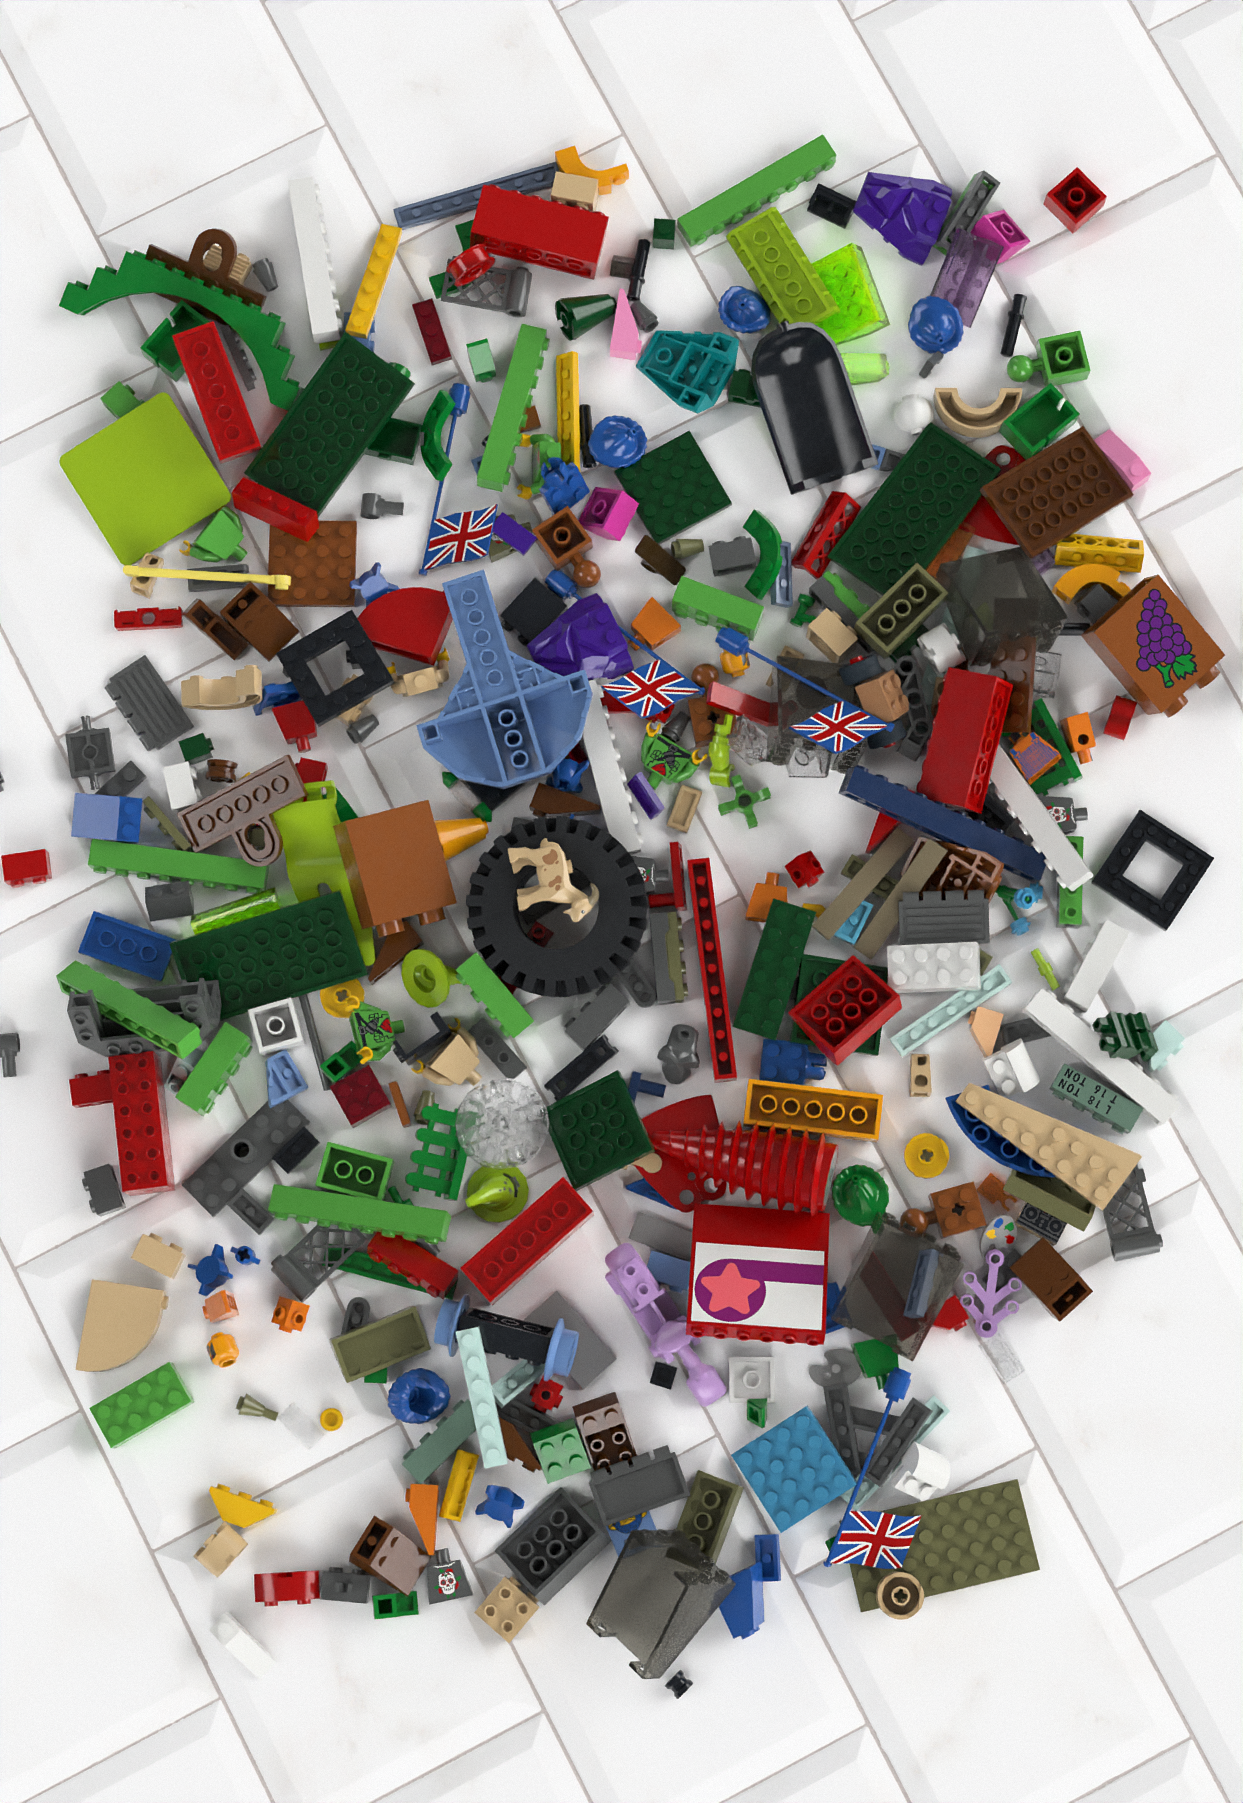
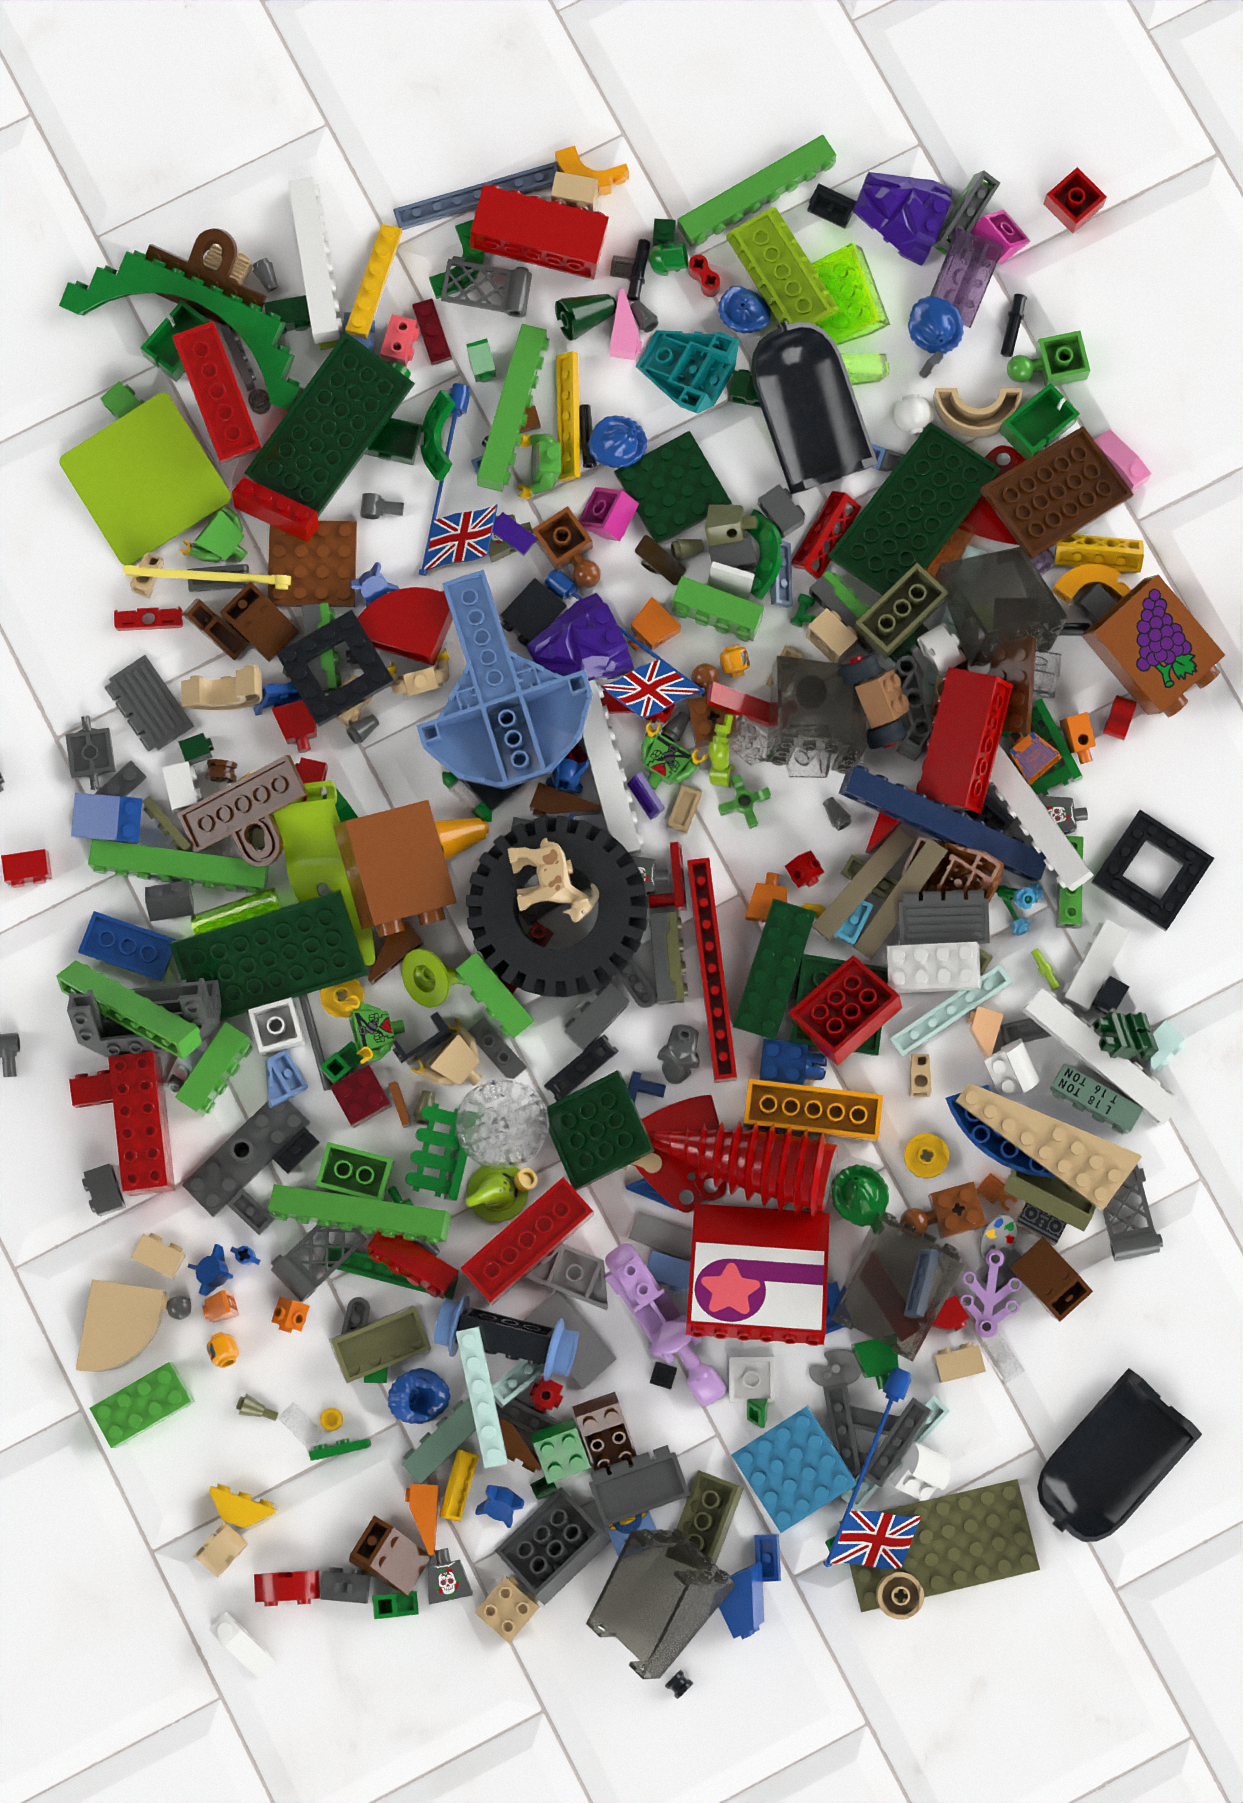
(179, 1307): none -> dark grey piece
(257, 397): none -> clear smoke wheel
(292, 311): none -> dark green brick
(324, 665): none -> piece
(342, 1446): none -> green hinge
(399, 340): none -> coral brick
(470, 265): red wheel -> none
(525, 1179): none -> yellow tile
(542, 1489): none -> dark green slope
(562, 485): blue plate -> none
(573, 1274): none -> light grey wing
(668, 258): none -> green piece
(704, 275): none -> red axle
(727, 524): none -> olive torso
(730, 580): none -> white tile
(781, 510): none -> dark grey brick
(833, 727): flag -> none
(837, 814): none -> dark grey cone
(959, 1363): none -> tan brick
(1109, 996): none -> black brick
(1113, 1460): none -> black panel

